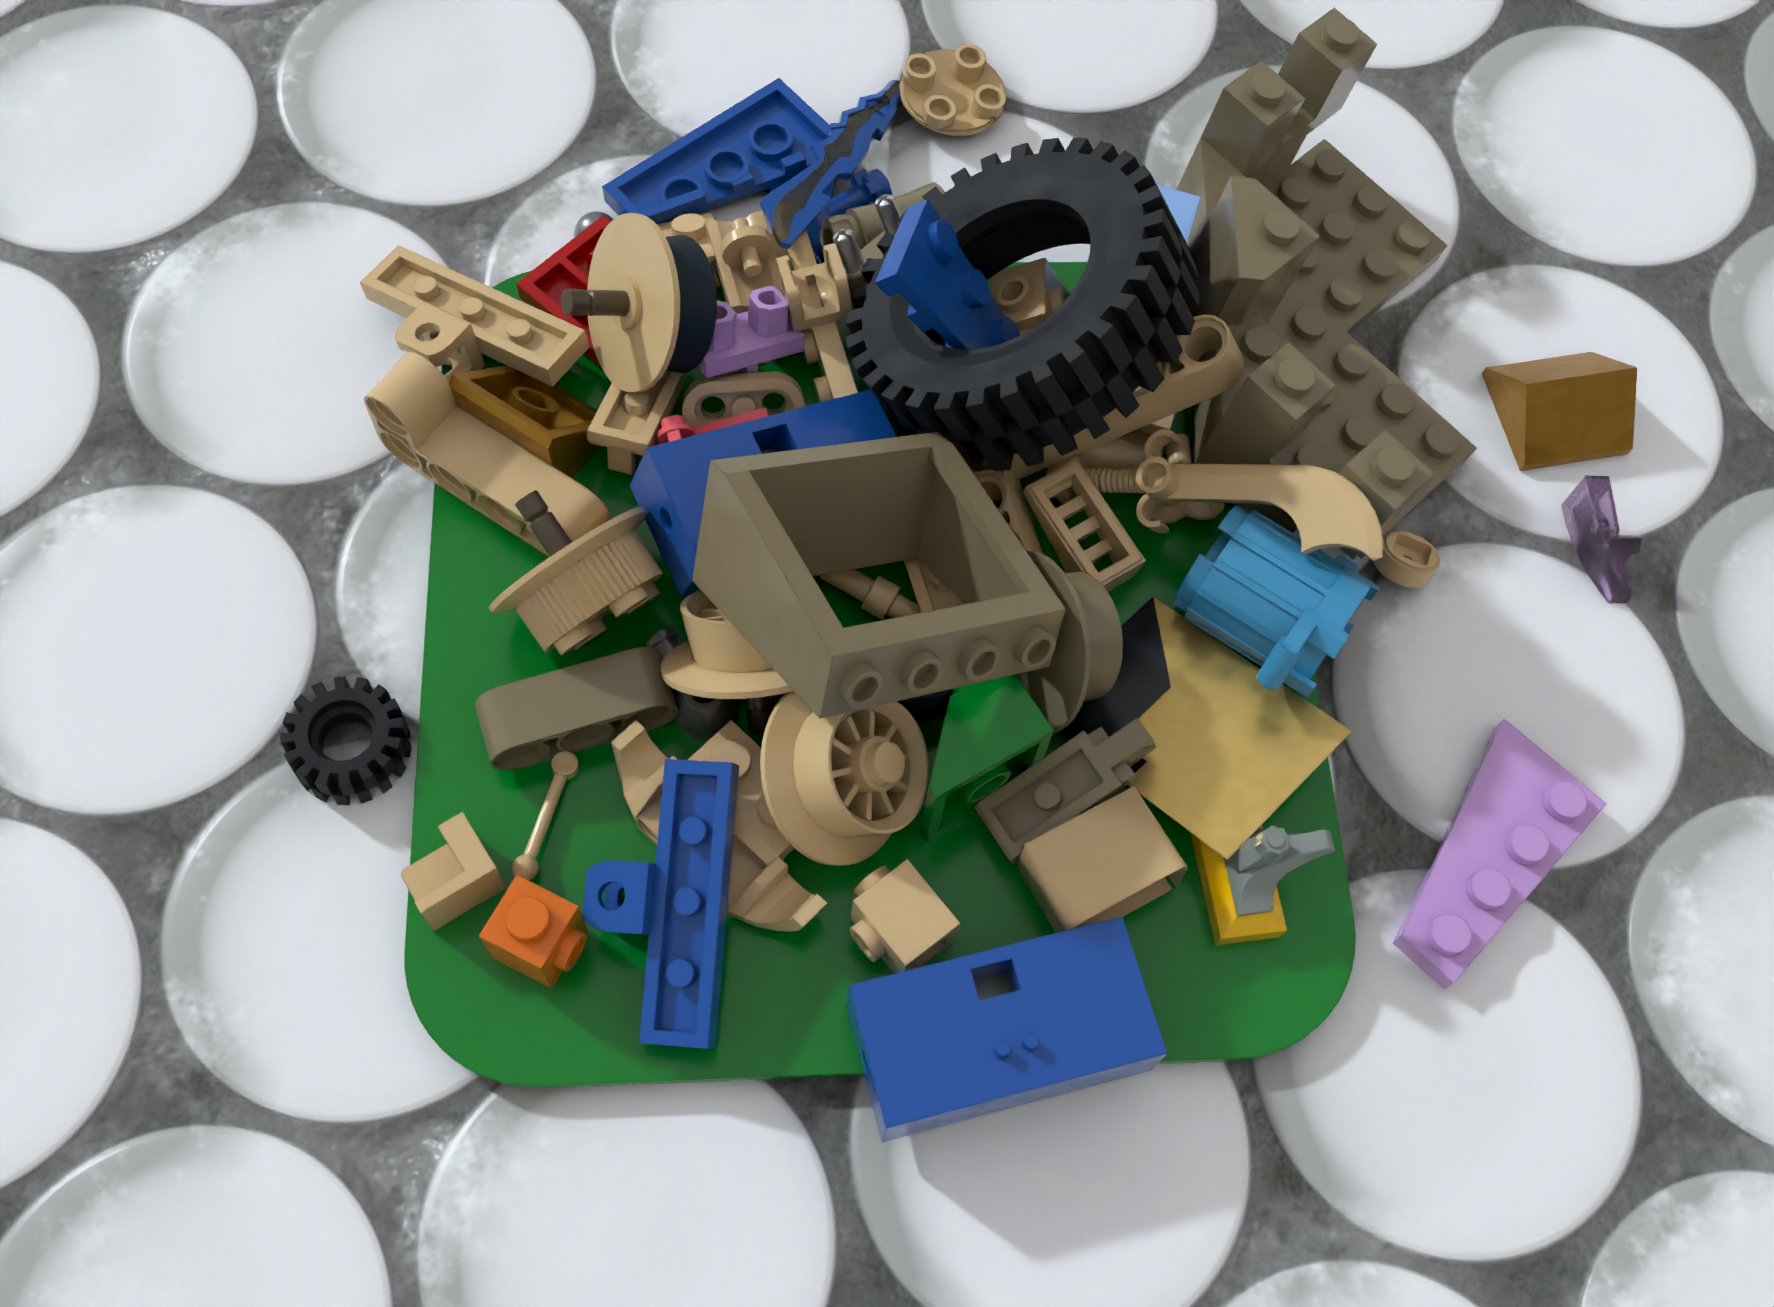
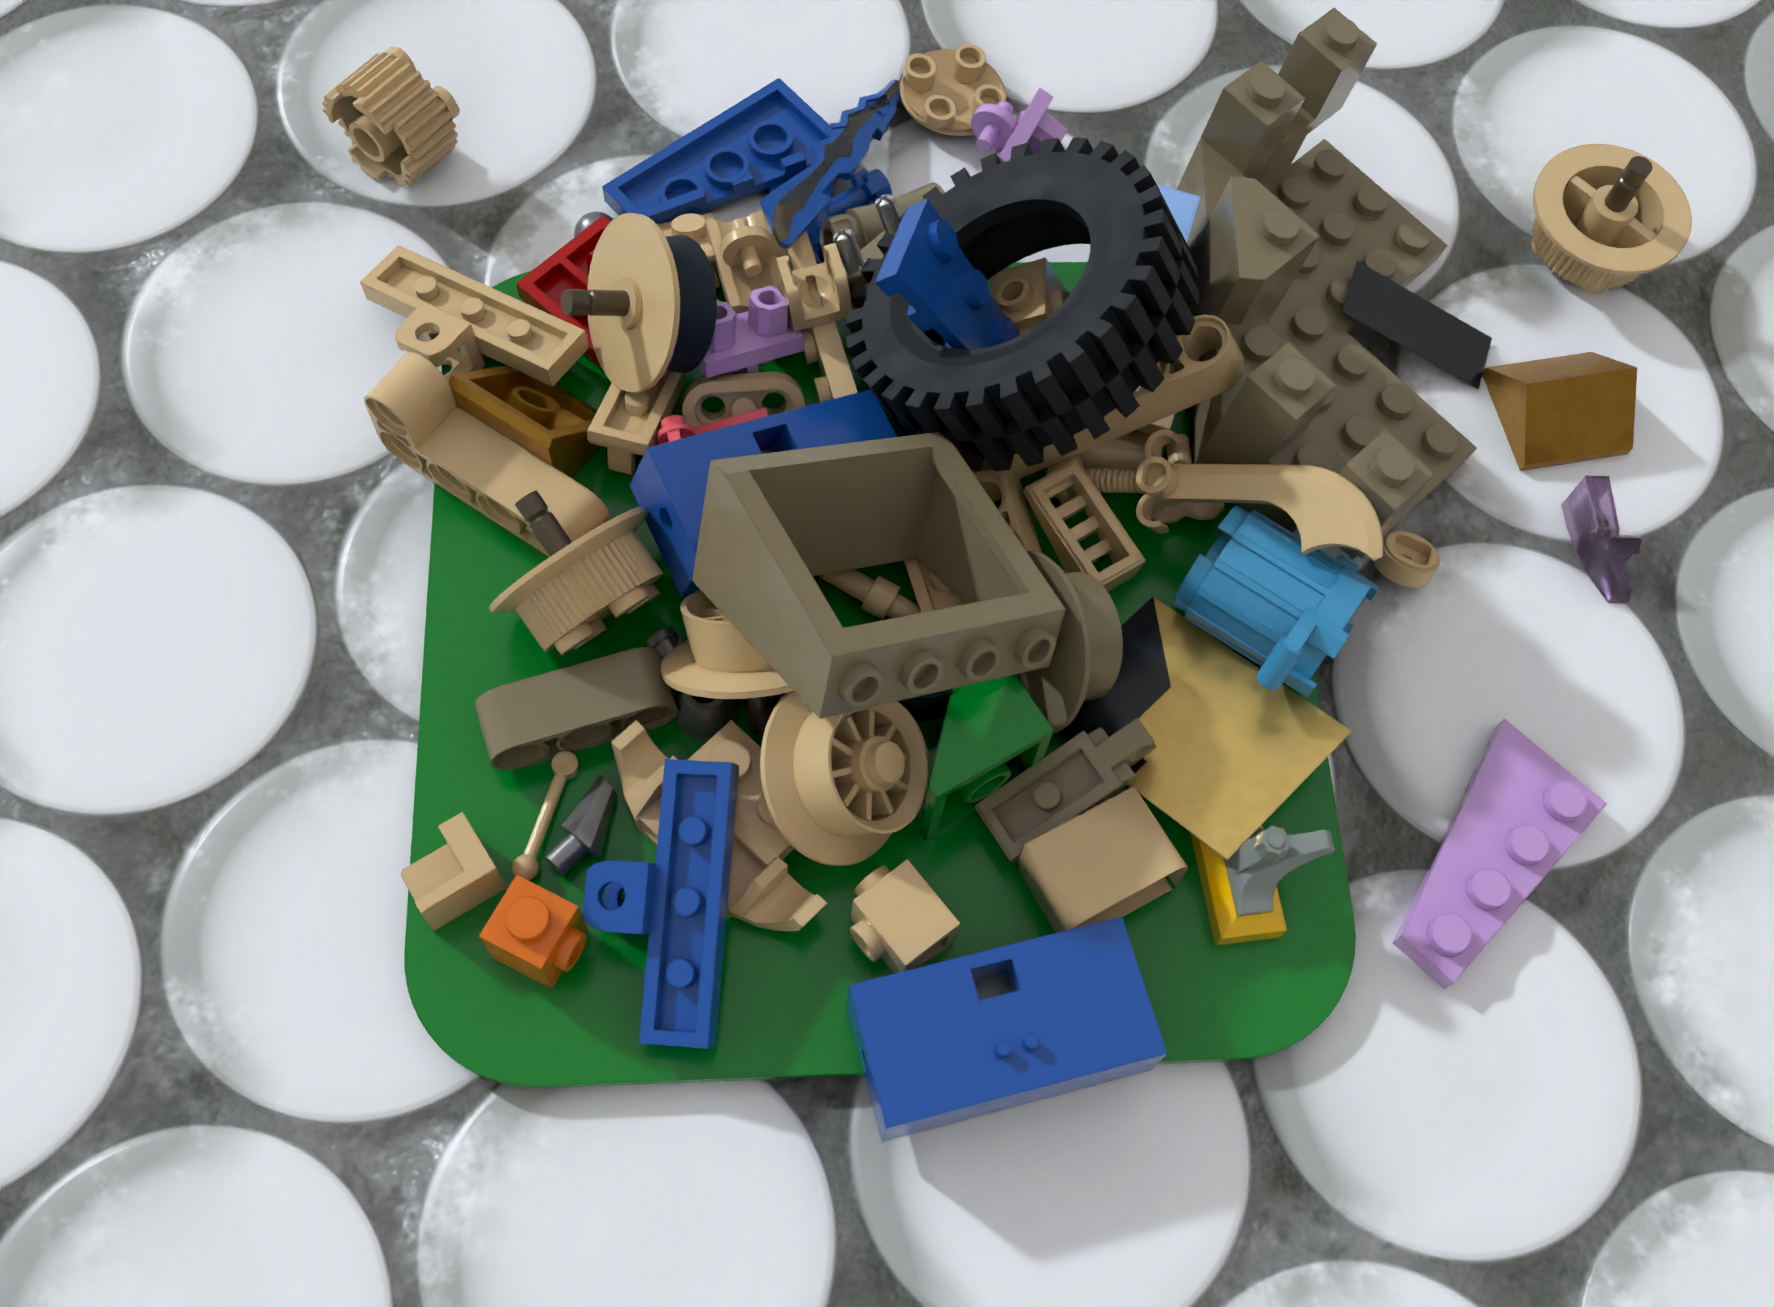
(351, 776): black tyre -> none
(393, 118): none -> tan brick
(585, 828): none -> flat silver bar
(1000, 129): none -> lavender hips
(1417, 324): none -> black sticker
(1607, 216): none -> tan piece

